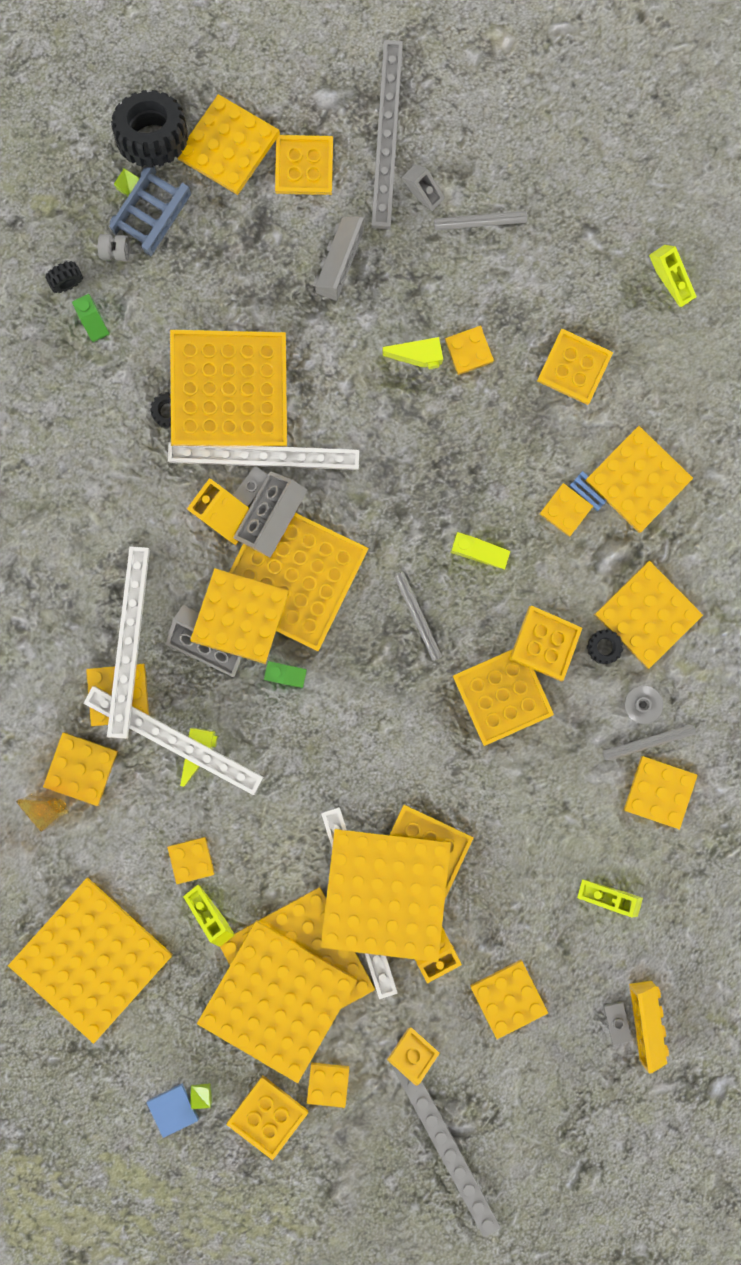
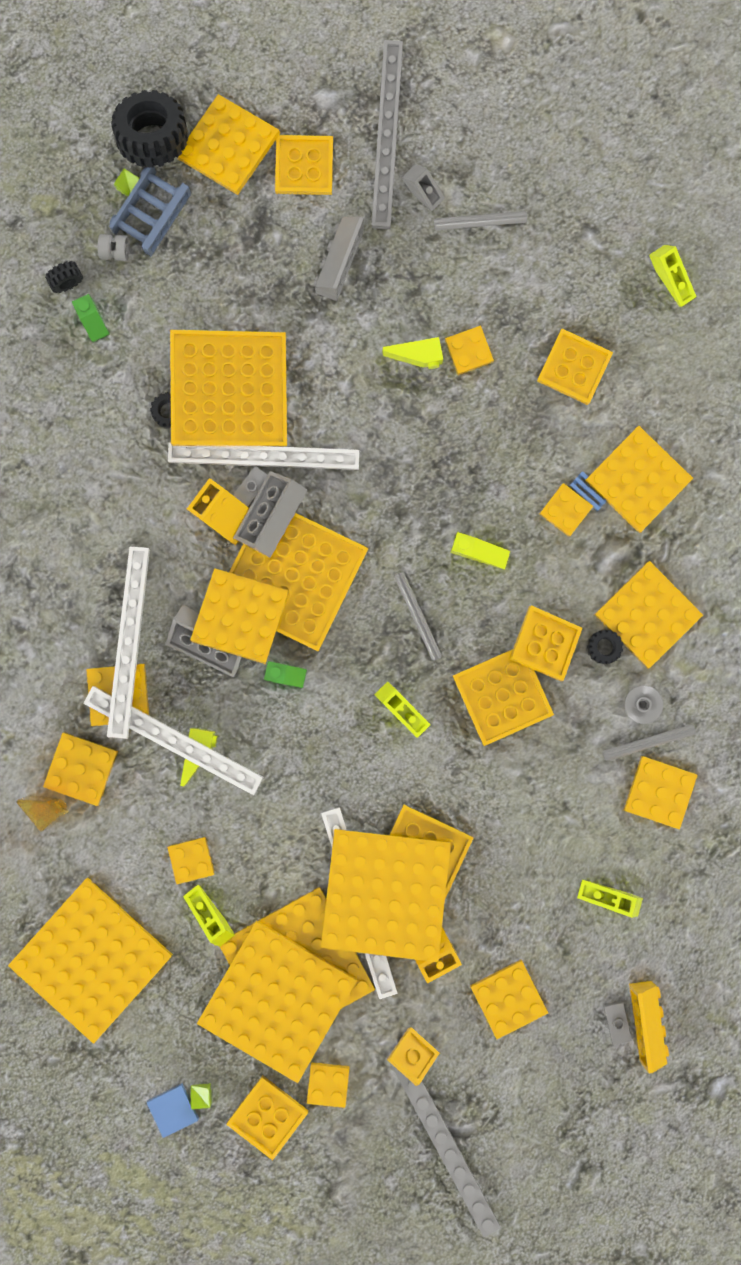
(402, 709): none -> neon yellow slope

